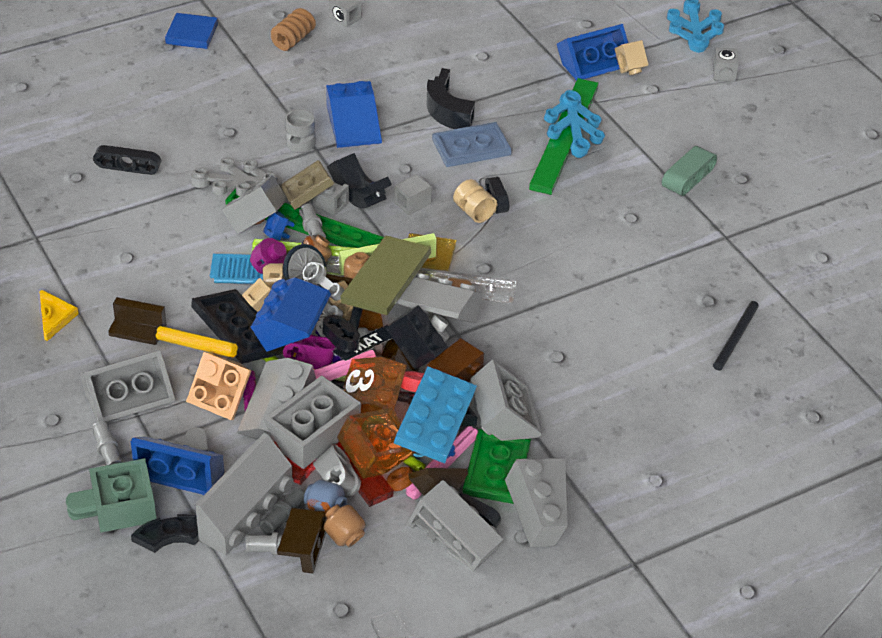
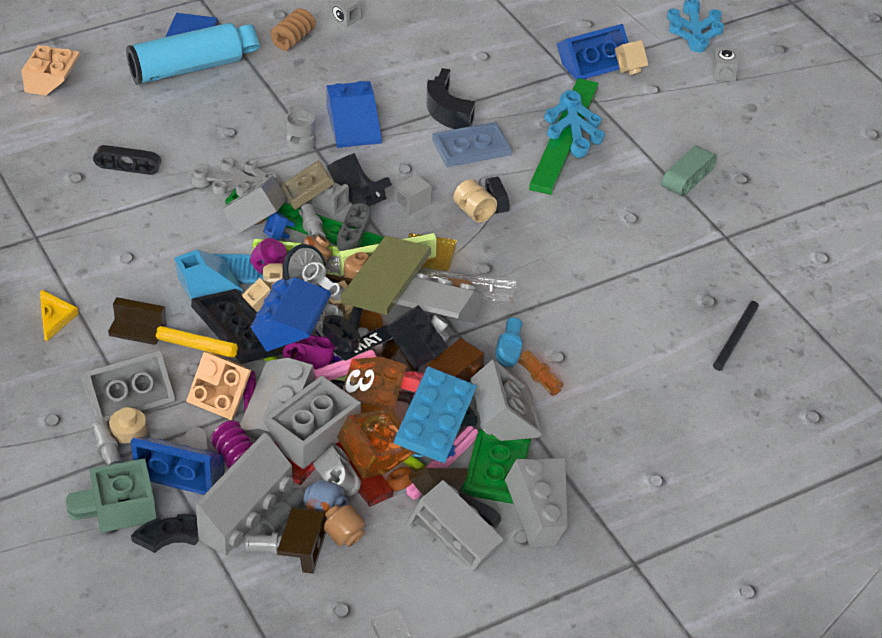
(47, 69): none -> light nougat slope
(128, 424): none -> tan piece
(190, 51): none -> medium azure piece
(204, 274): none -> dark azure slope
(230, 441): none -> magenta piece
(353, 220): none -> dark grey beam
(510, 343): none -> dark azure arm
(540, 373): none -> clear orange pin

